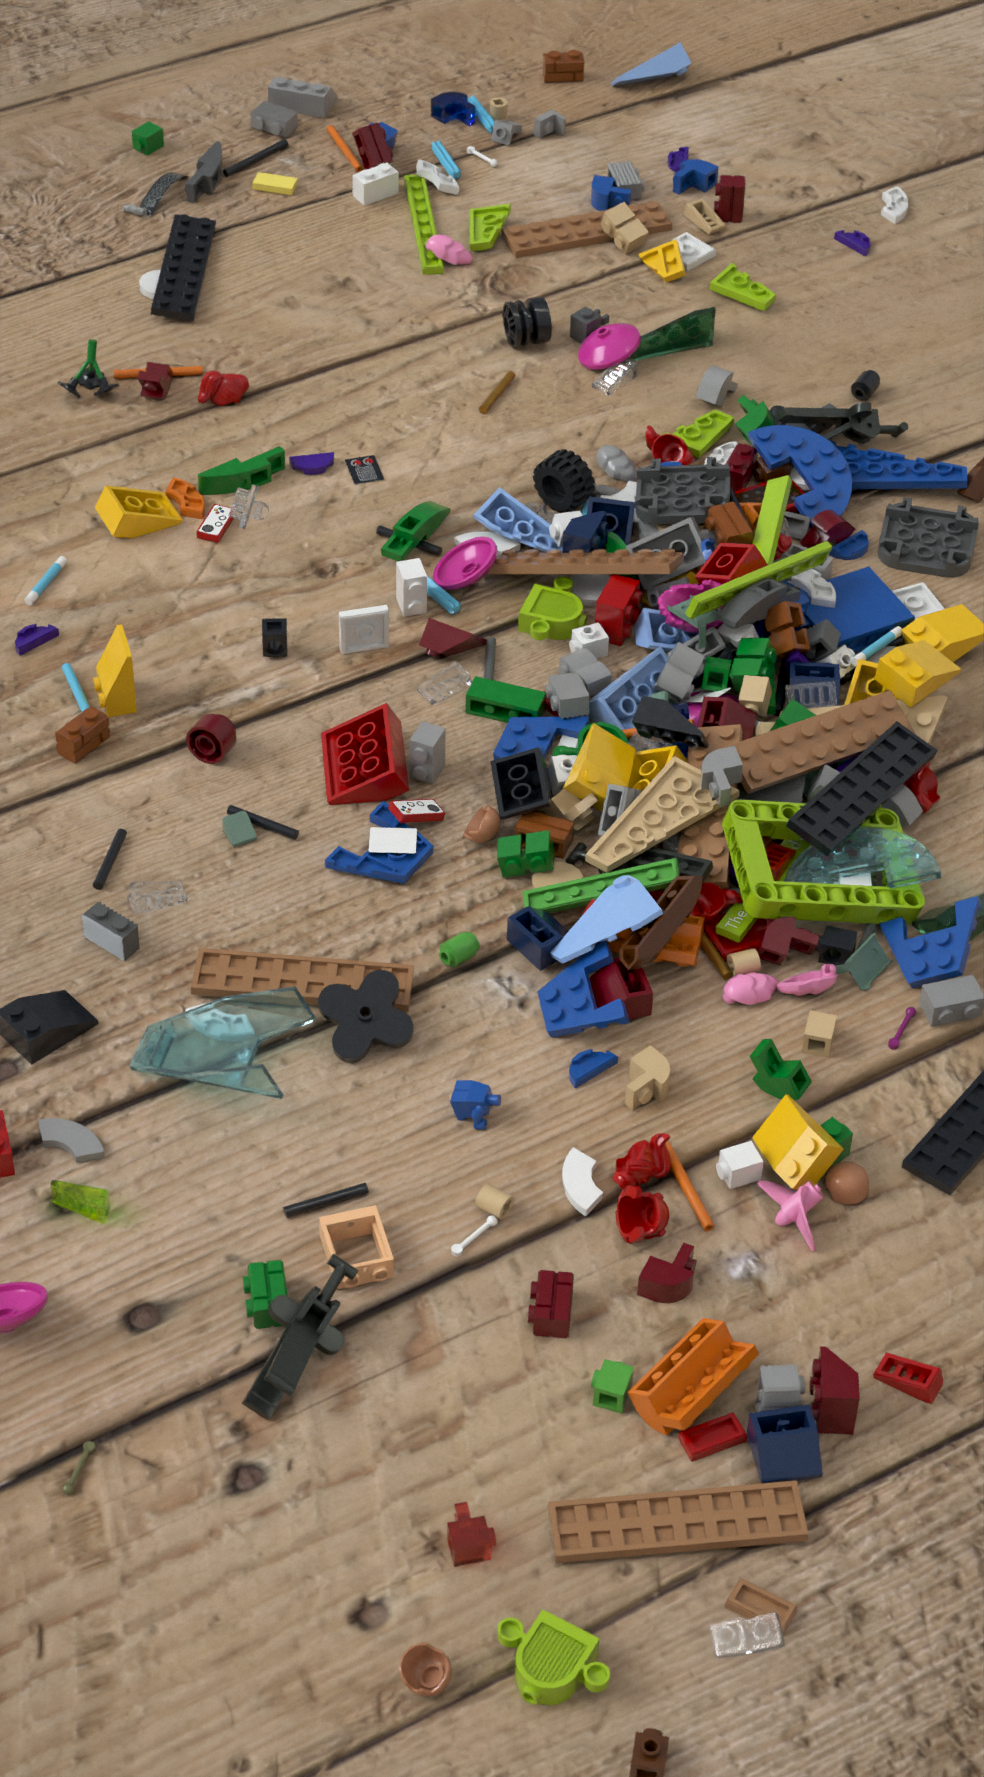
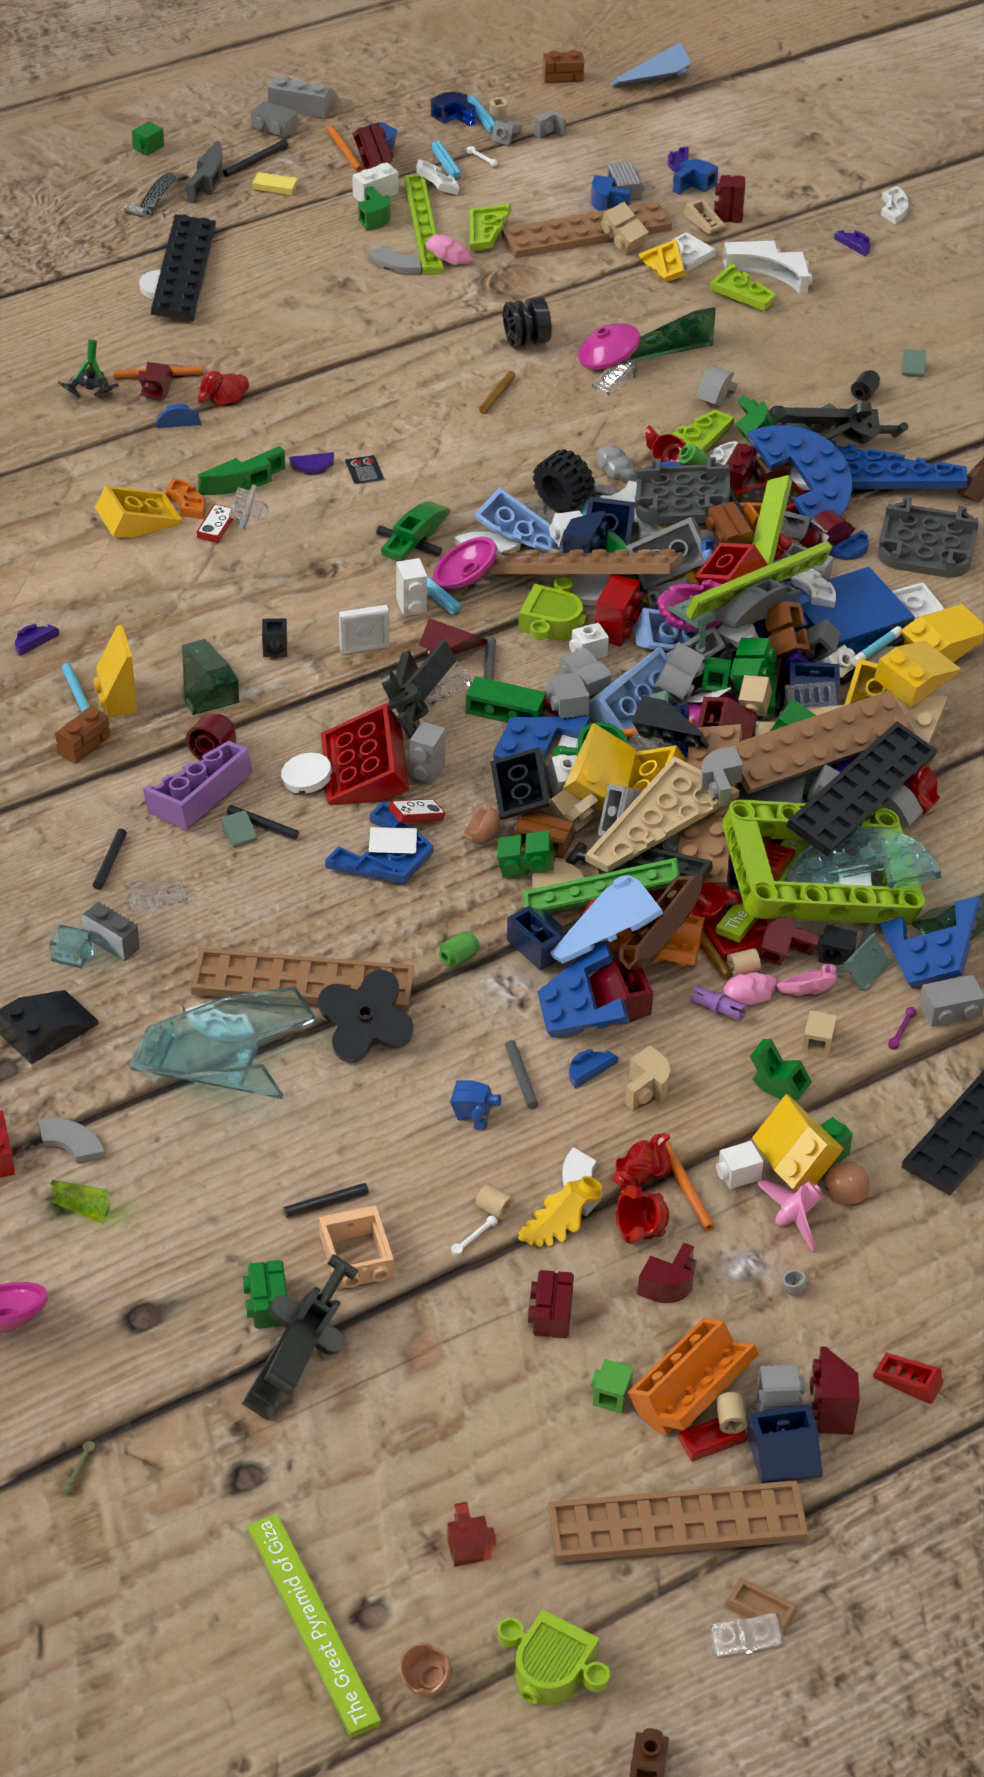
(45, 580): medium azure bar -> none
(71, 946): none -> clear light blue brick
(177, 416): none -> blue tile
(199, 785): none -> medium lavender wedge
(207, 678): none -> clear green wedge
(306, 772): none -> white tile
(314, 1626): none -> lime tile
(375, 209): none -> green brick
(400, 263): none -> light grey tile
(414, 683): none -> pearl dark grey piece
(521, 1074): none -> dark grey bar
(561, 1212): none -> yellow plant
(585, 322): dark grey brick -> none
(692, 455): none -> bright green brick
(718, 1003): none -> medium lavender pin
(731, 1412): none -> tan gear
(766, 259): none -> white arch
(789, 1281): none -> light grey hinge
(913, 363): none -> sand green slope

